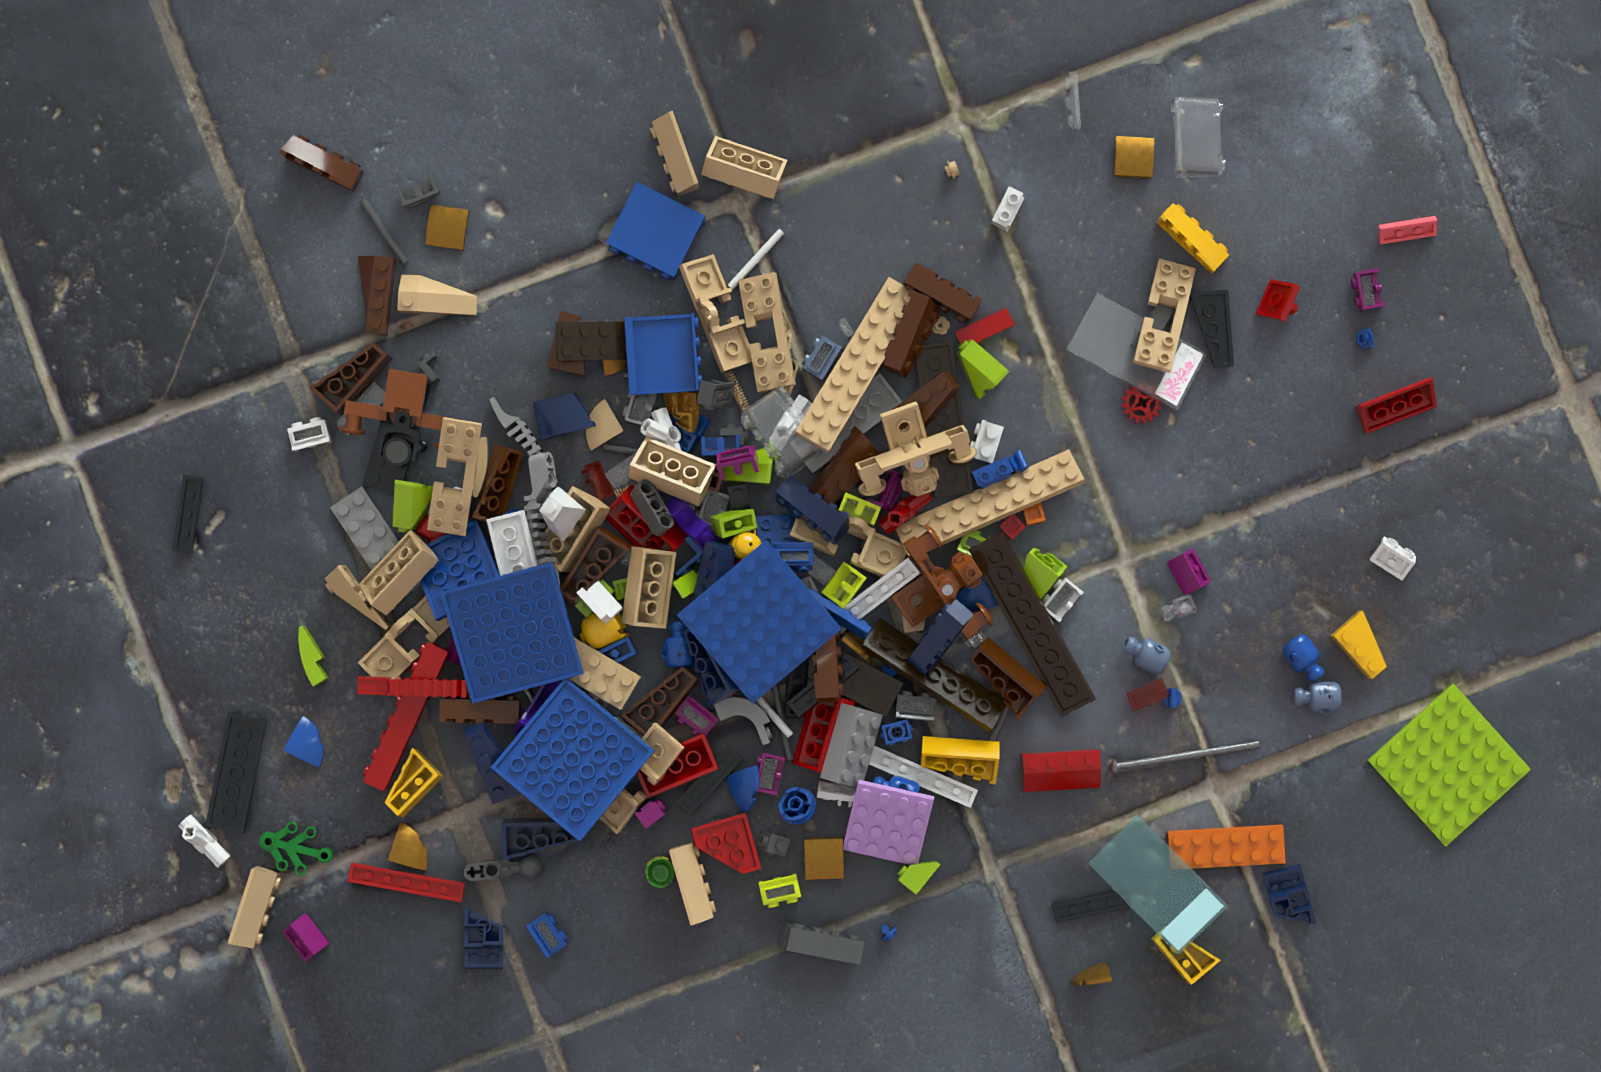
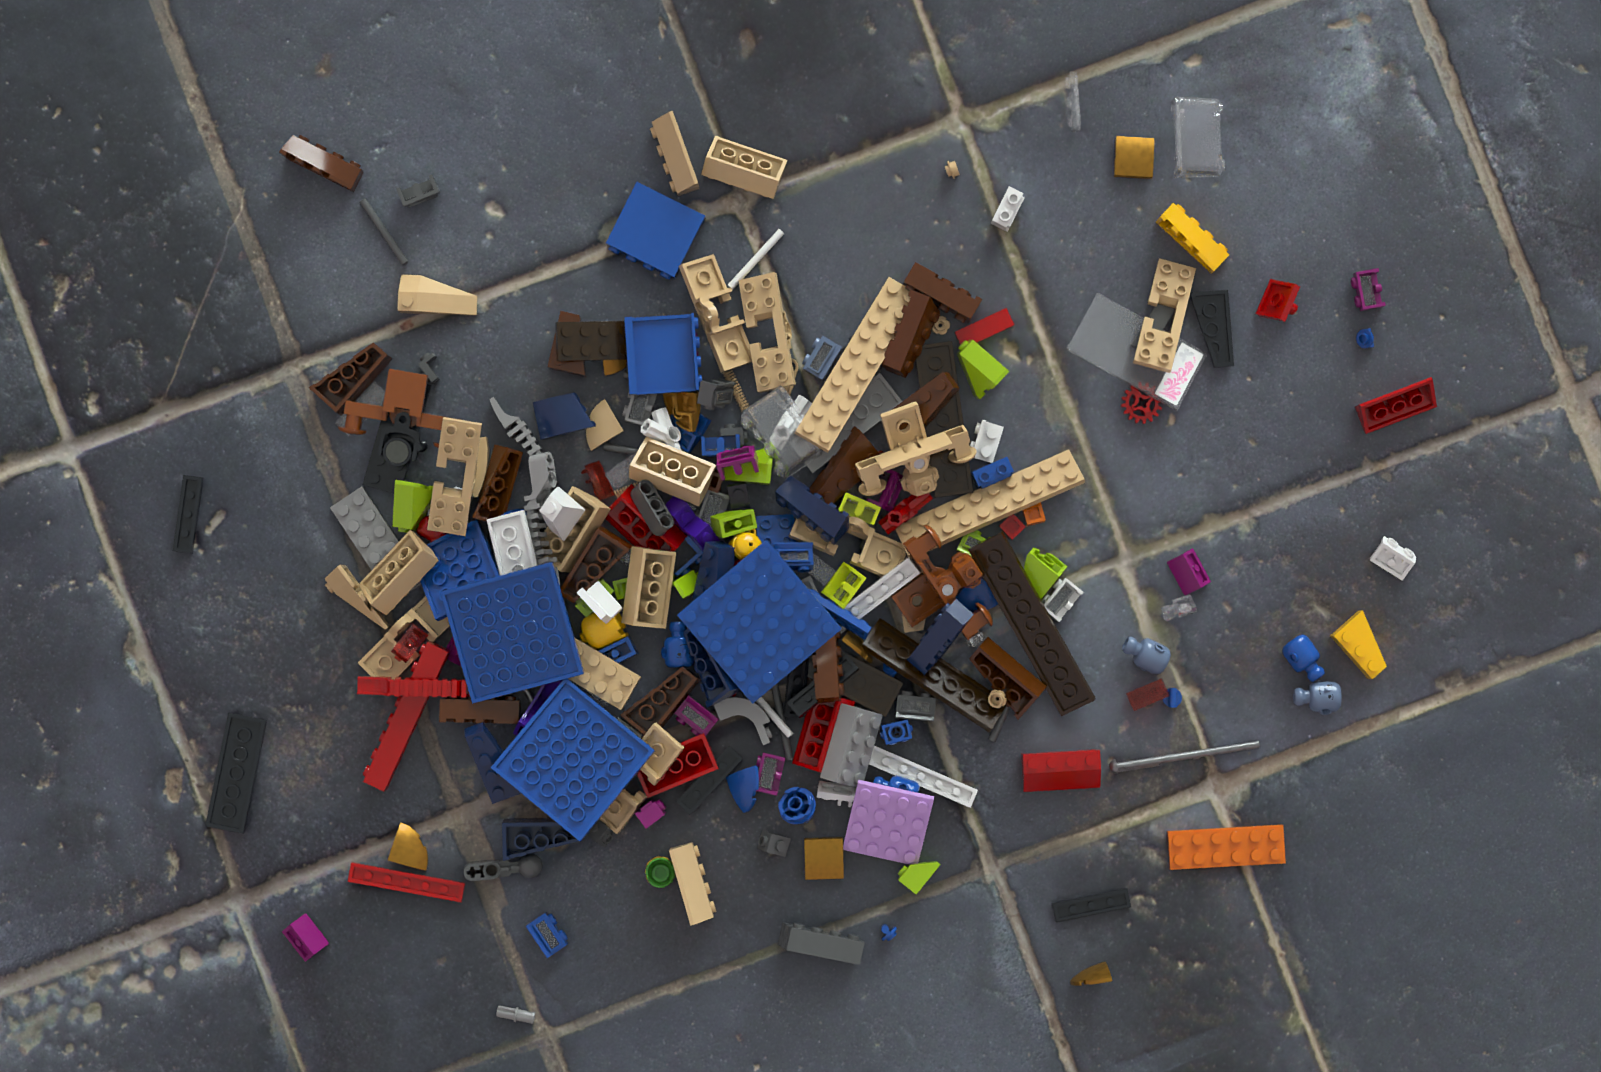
(203, 840): white piece -> none
(254, 907): tan slope -> none
(292, 847): green plant -> none
(306, 743): blue brick -> none
(309, 434): white window -> none
(310, 657): lime slope -> none
(377, 286): reddish brown wedge -> none
(409, 643): none -> clear red plate
(413, 783): yellow wedge -> none
(447, 227): pearl gold slope -> none
(482, 942): dark blue slope -> none
(515, 1014): none -> light grey axle
(728, 842): red plate -> none
(779, 890): neon yellow window -> none
(845, 327): clear tile -> none
(961, 756): yellow wedge -> none
(994, 702): none -> tan plate
(1018, 462): blue plate -> none
(1158, 885): clear light blue piece -> none
(1192, 961): yellow wedge -> none
(1289, 894): dark blue slope -> none
(1407, 230): coral plate -> none
(1449, 764): lime plate -> none

